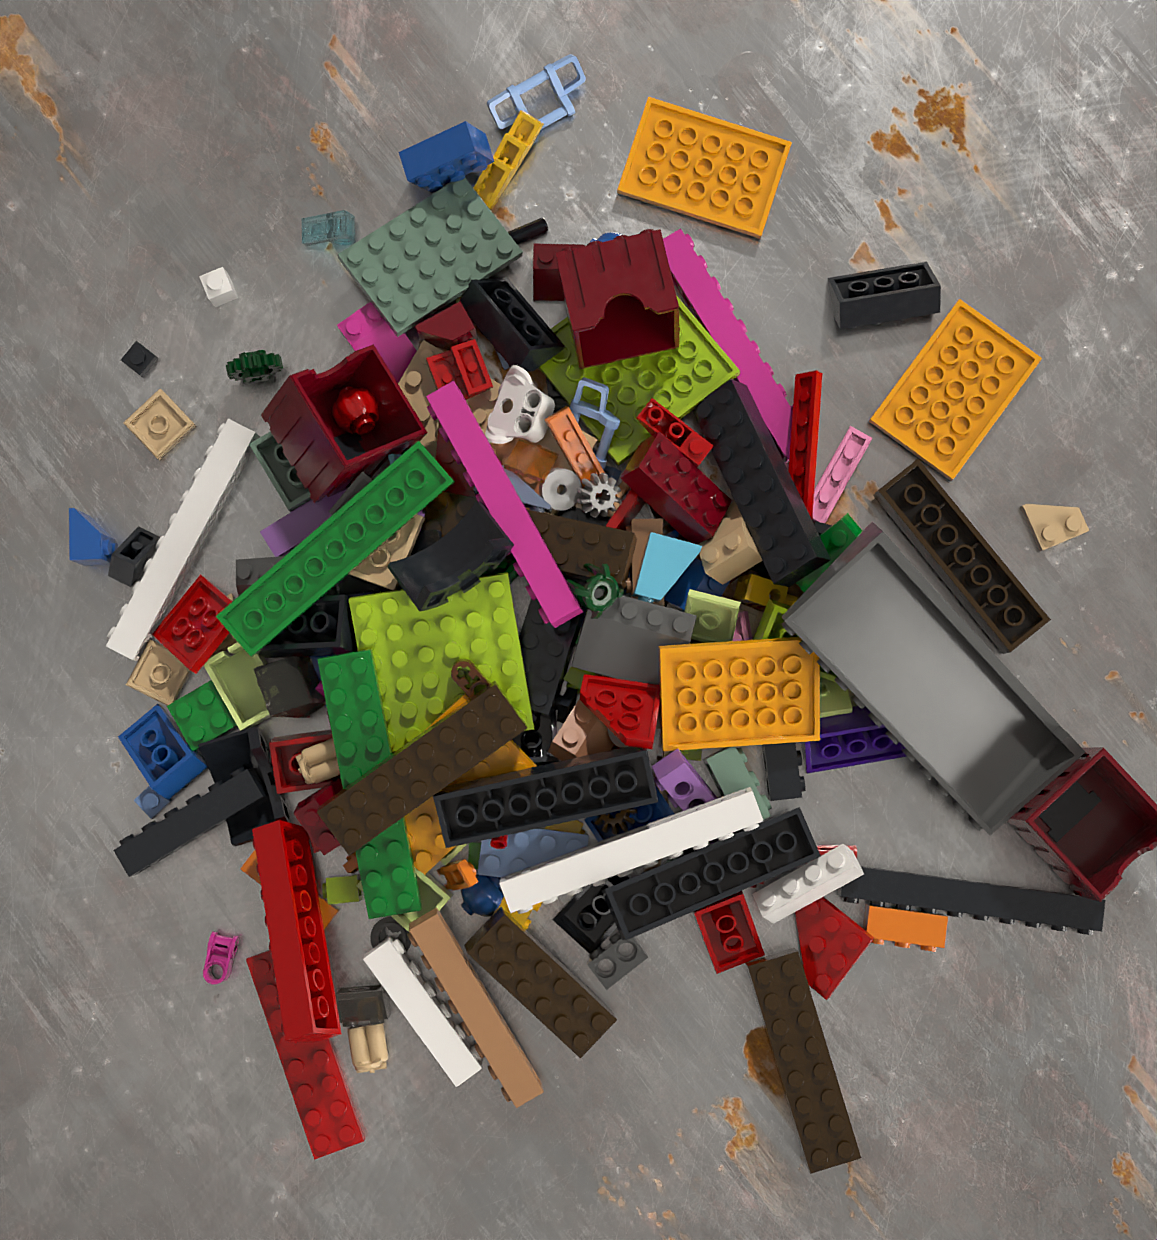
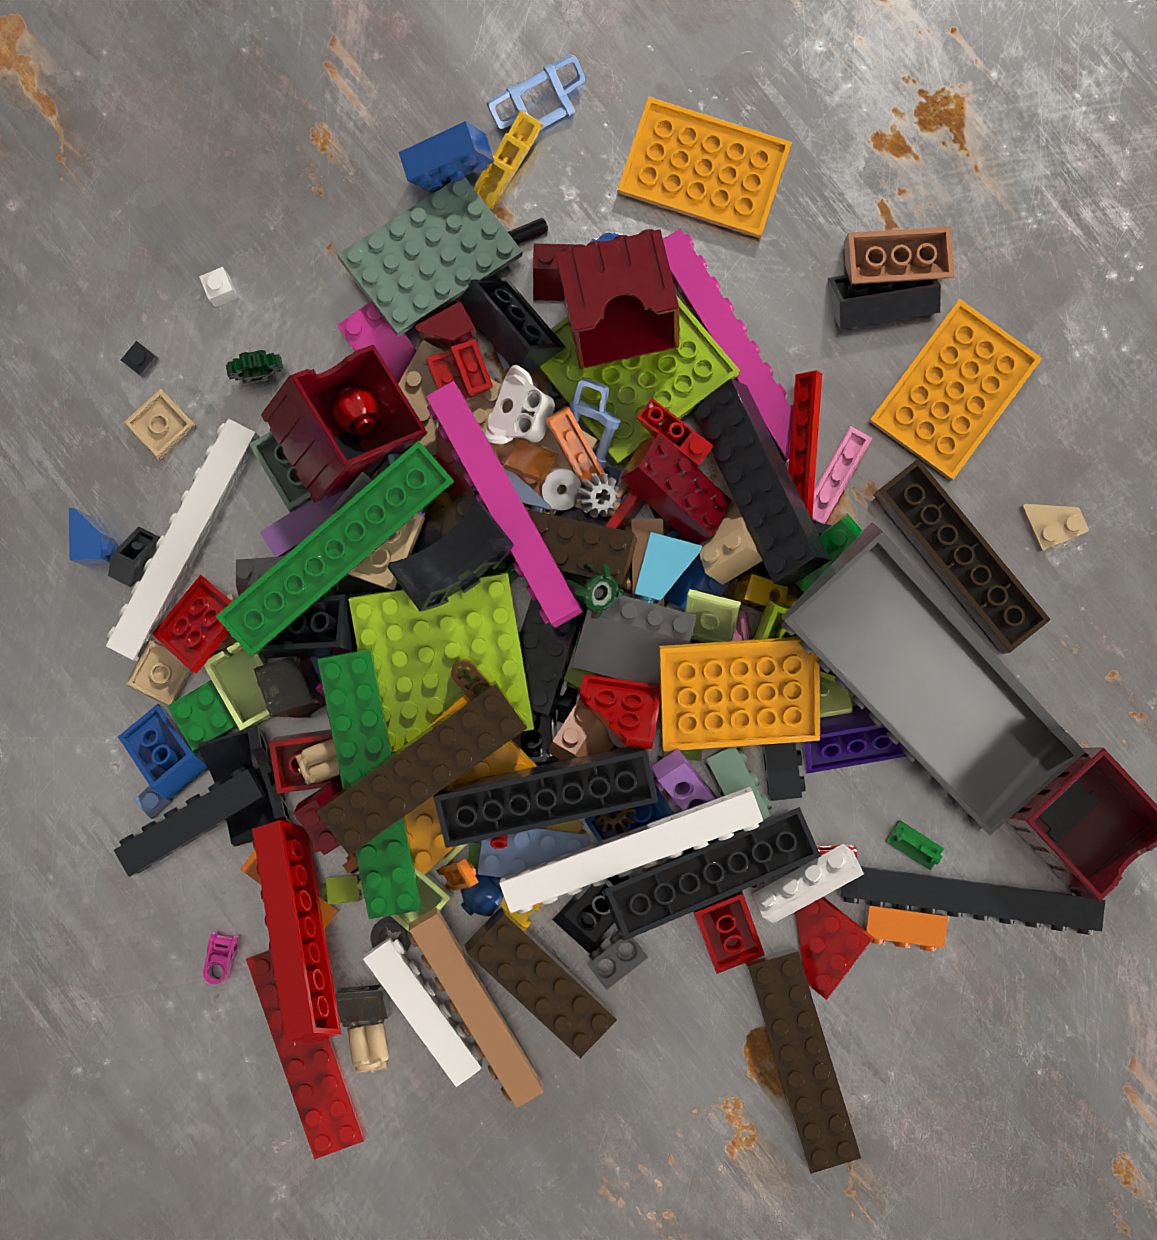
(330, 227): clear light blue plate -> none
(899, 255): none -> nougat slope
(915, 845): none -> green hinge

